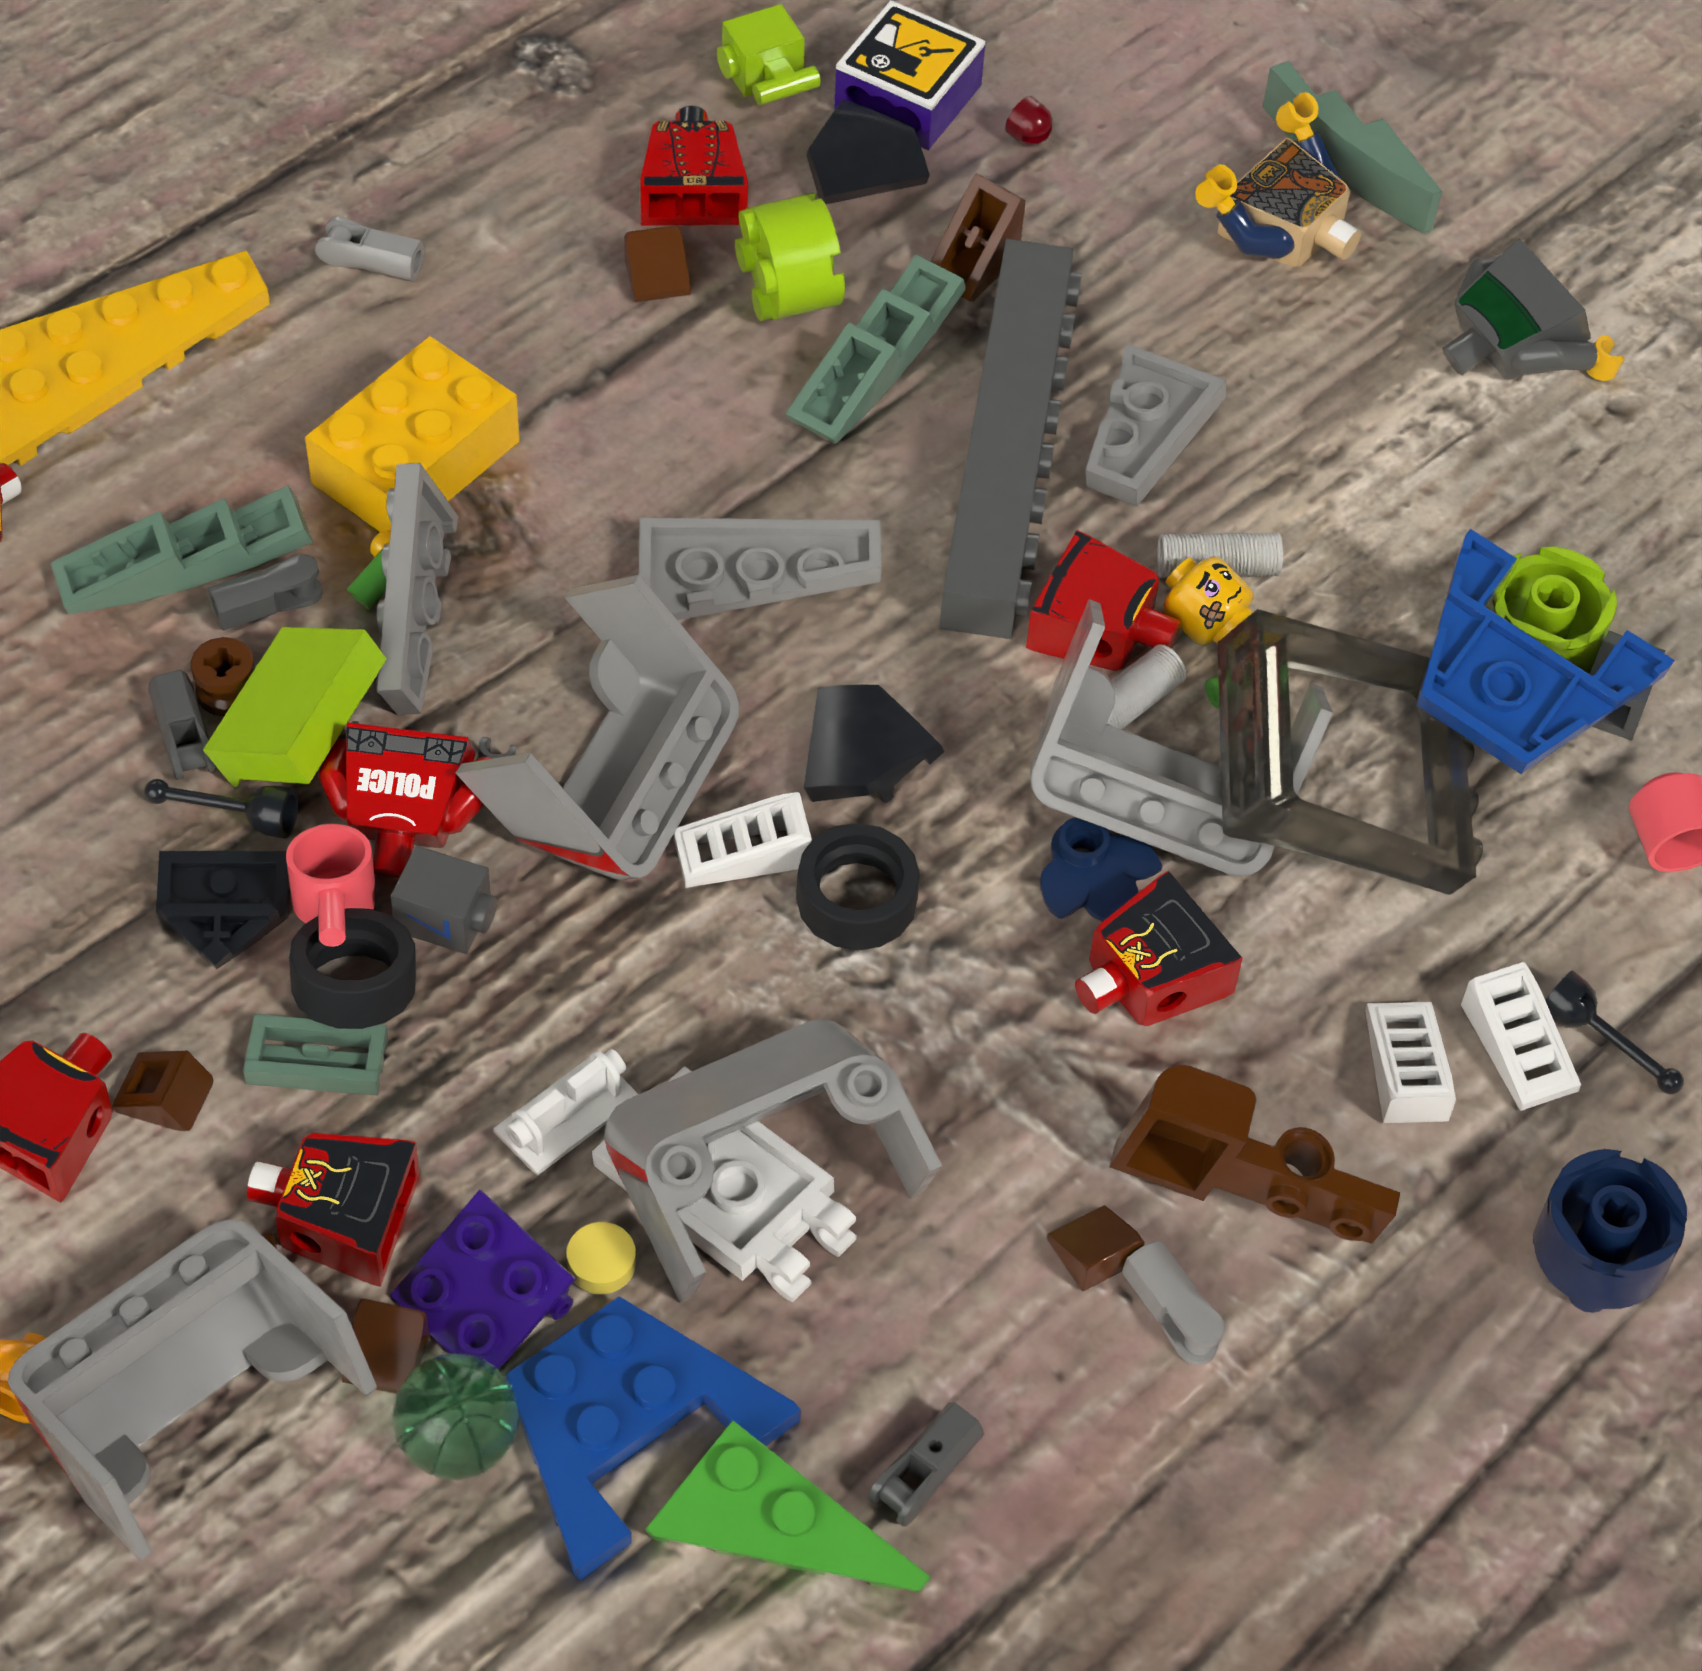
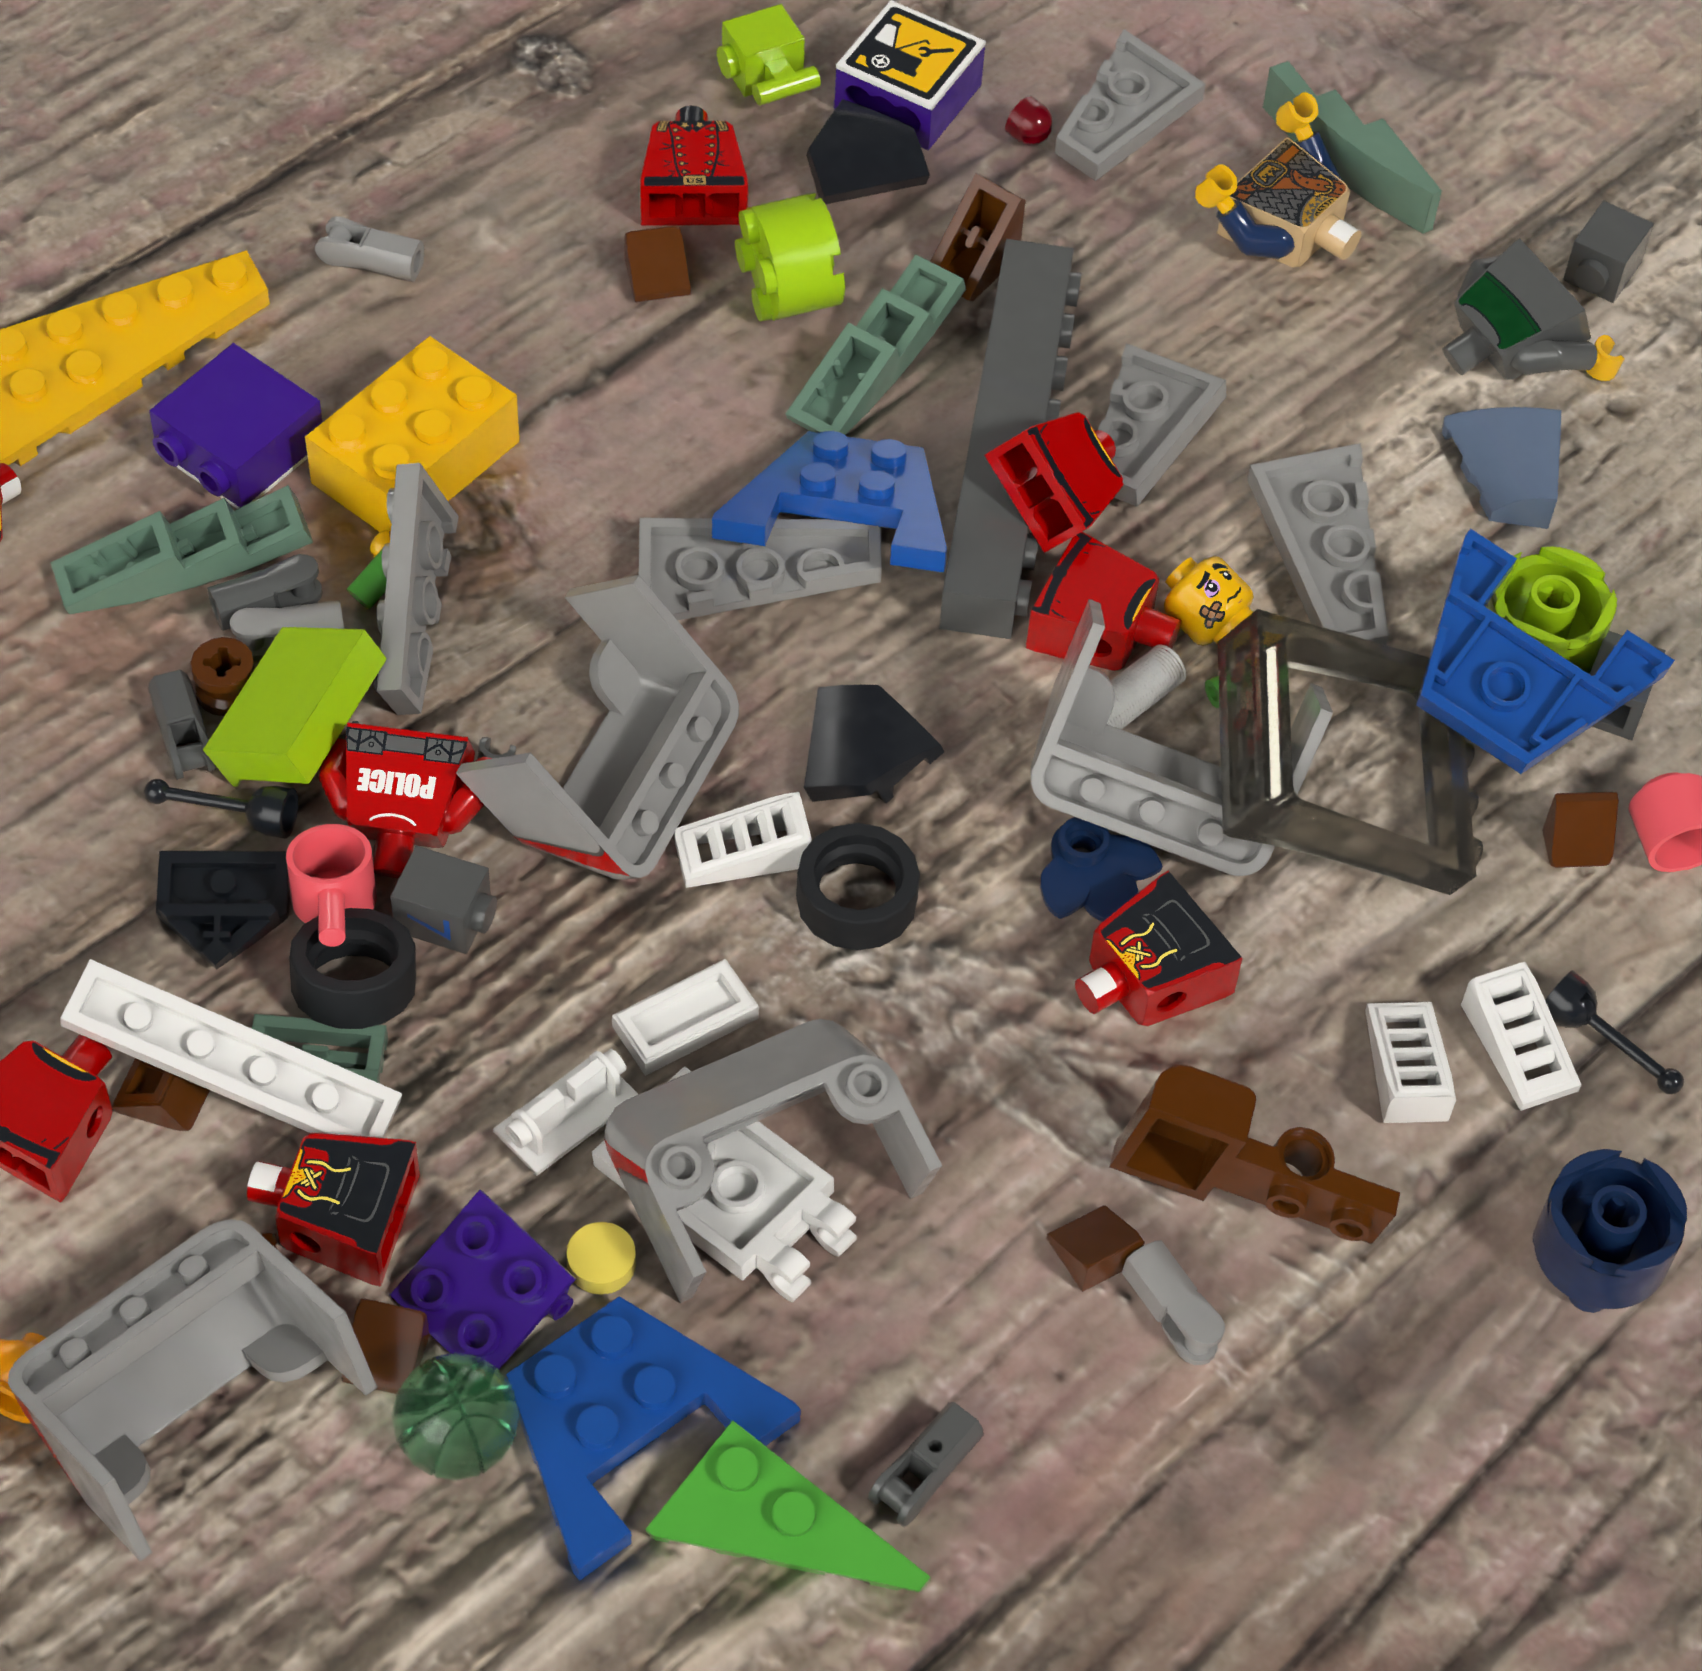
(226, 1056): none -> white plate
(235, 426): none -> dark purple piece
(261, 625): none -> light grey bar
(685, 1017): none -> white tile
(847, 482): none -> blue wing
(1058, 476): none -> red torso
(1126, 107): none -> light grey wing
(1238, 558): white piece -> none
(1325, 537): none -> light grey wing
(1510, 460): none -> sand blue slope
(1581, 829): none -> reddish brown slope
(1608, 251): none -> dark grey brick

